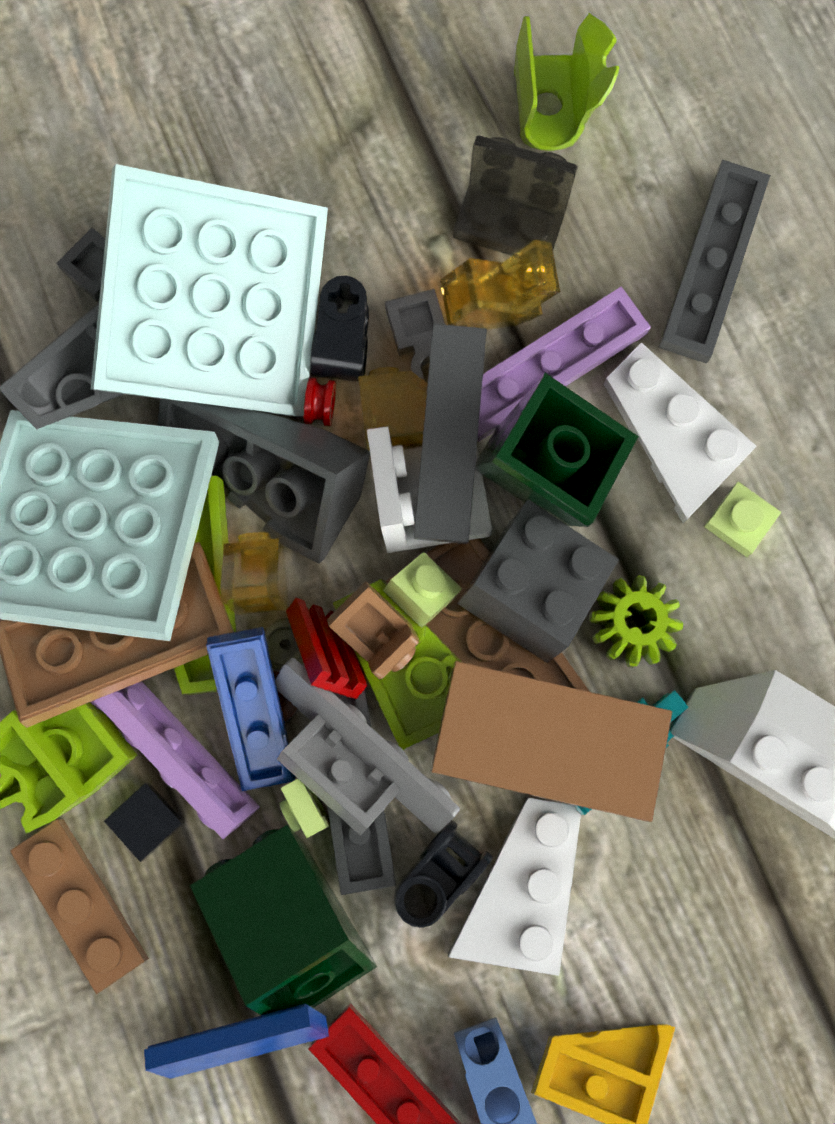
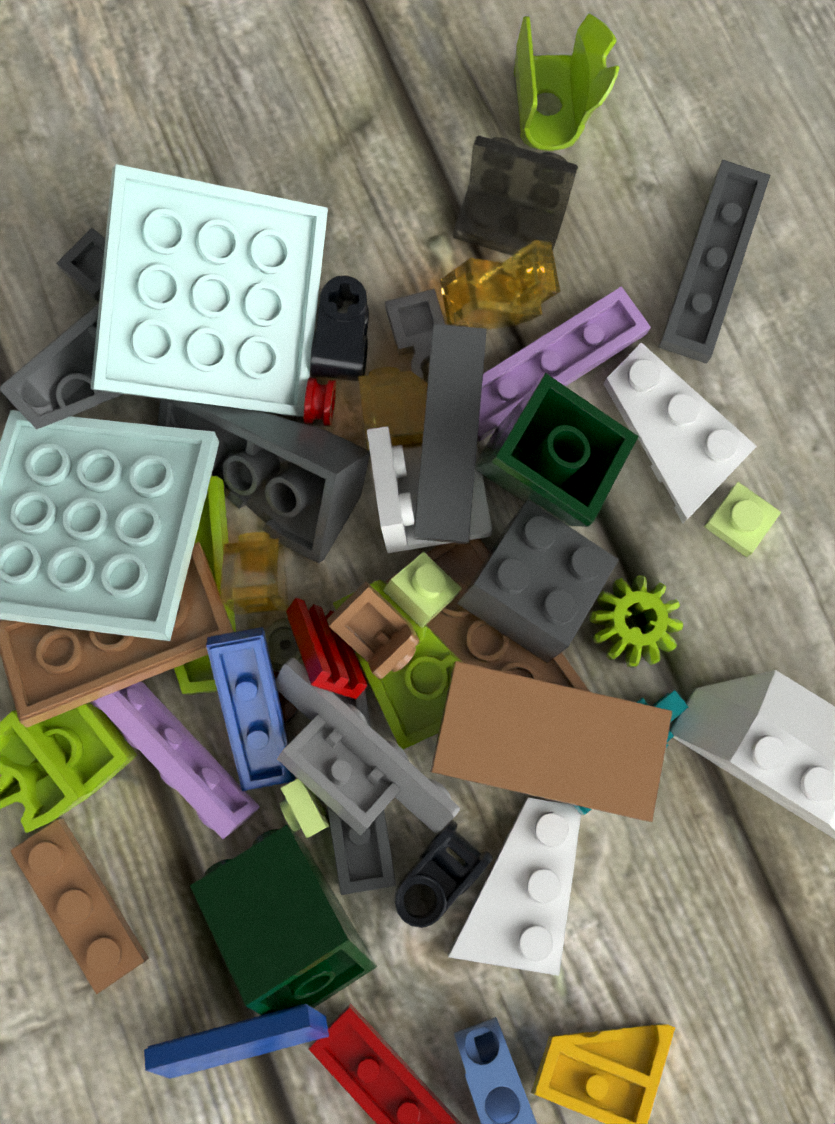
(144, 821): black tile -> none

